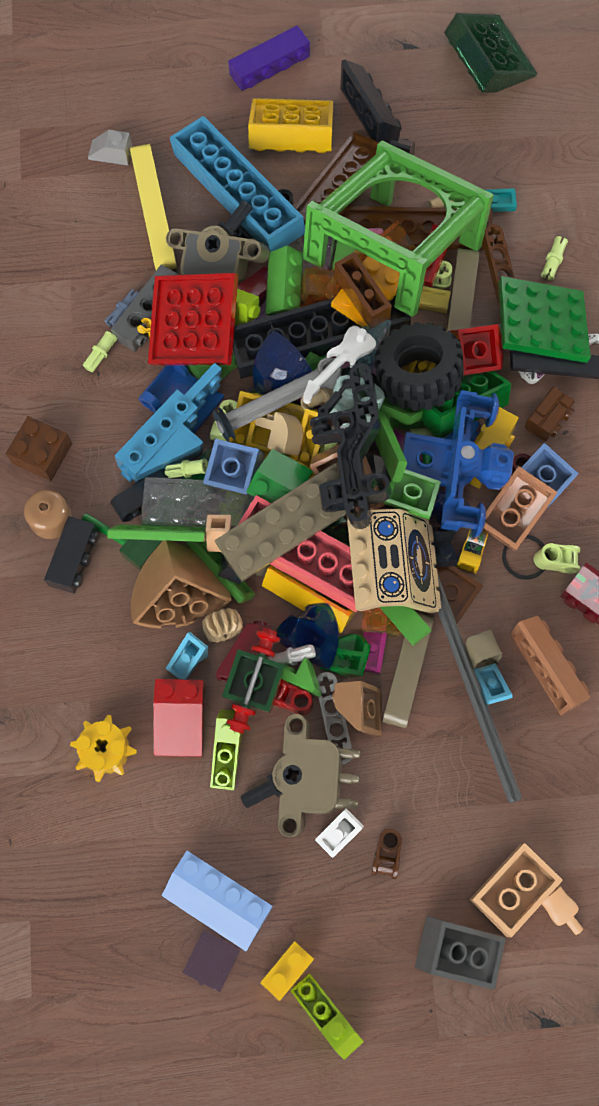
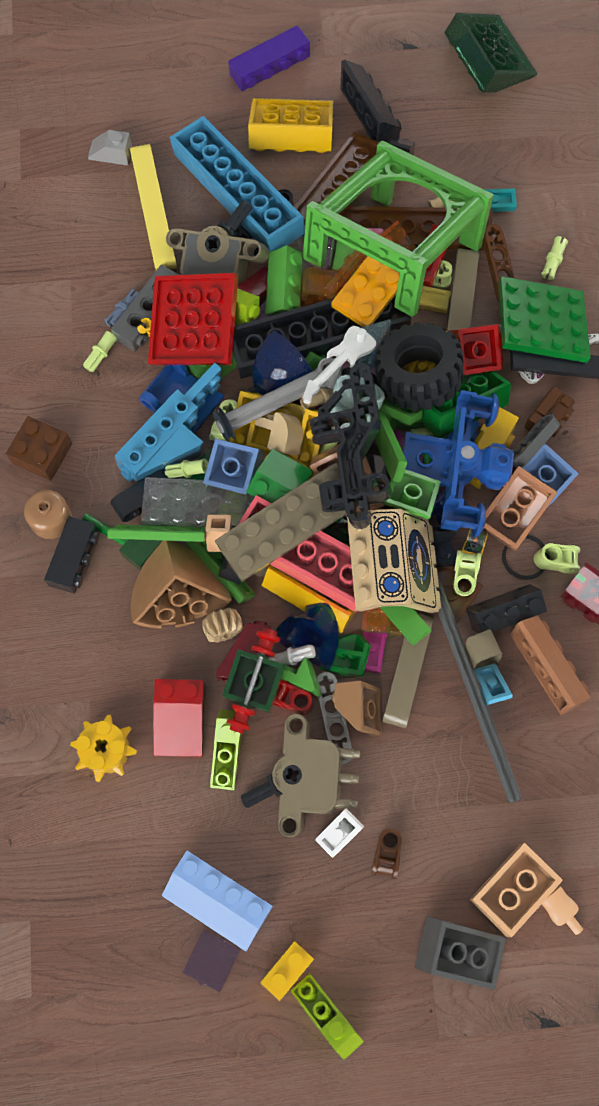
(187, 657): medium azure slope -> none
(362, 290): reddish brown brick -> none
(466, 570): none -> yellowish green piece
(506, 609): none -> black brick
(534, 440): none -> dark grey beam

